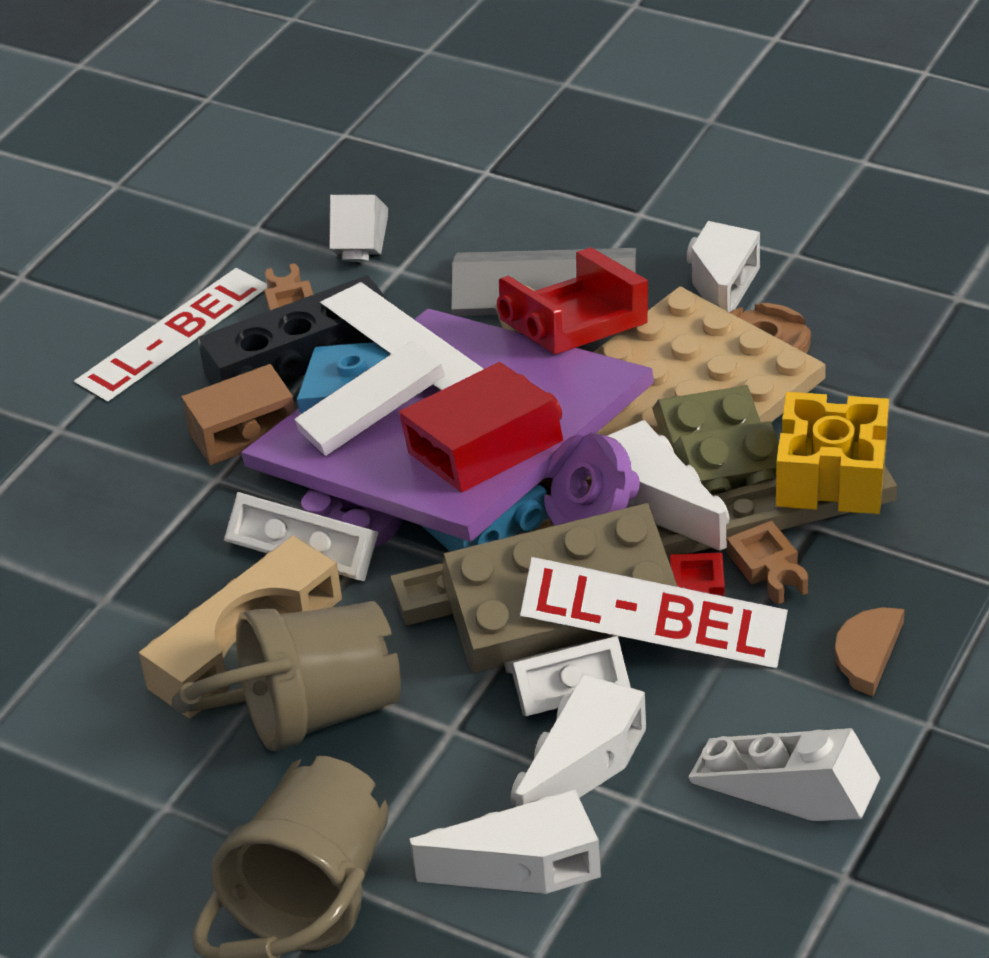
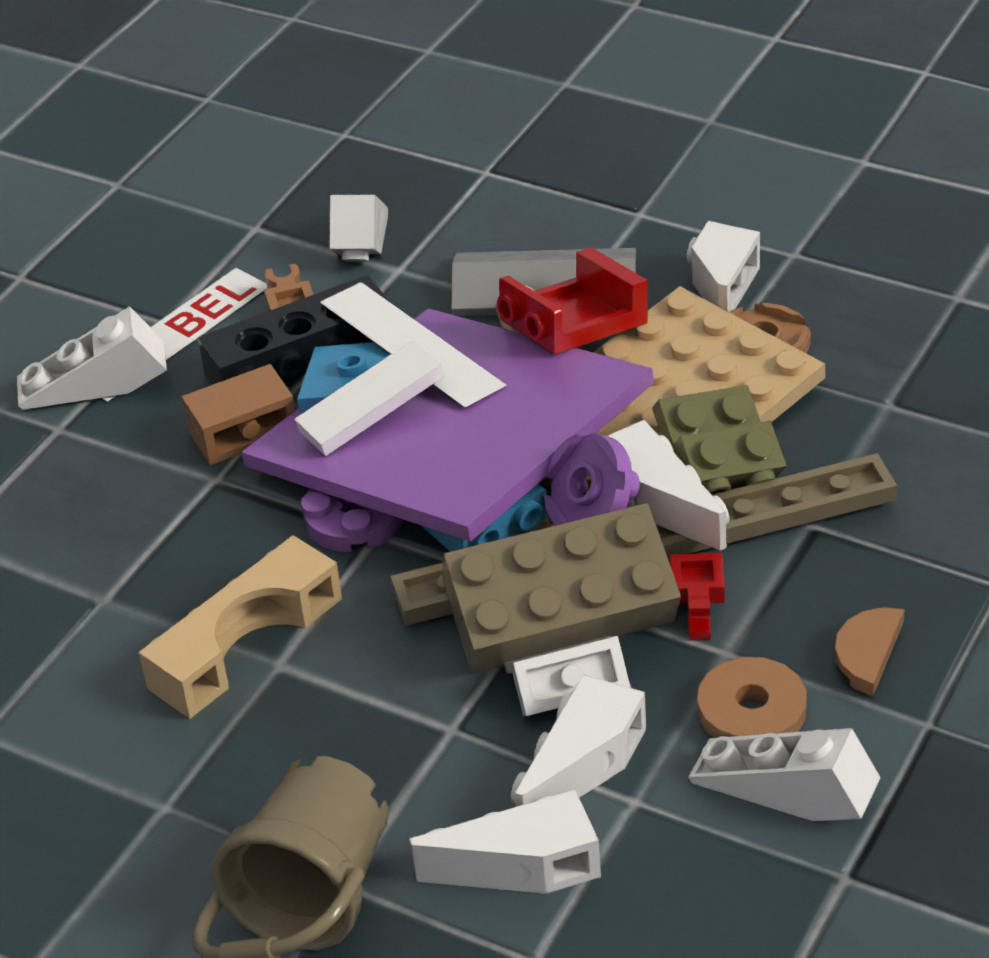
(99, 364): none -> white slope
(268, 524): white tile -> none
(304, 671): dark tan piece -> none
(481, 426): red brick -> none
(653, 612): white sticker -> none
(751, 679): none -> medium nougat tile
(768, 556): medium nougat plate -> none
(832, 452): yellow brick -> none

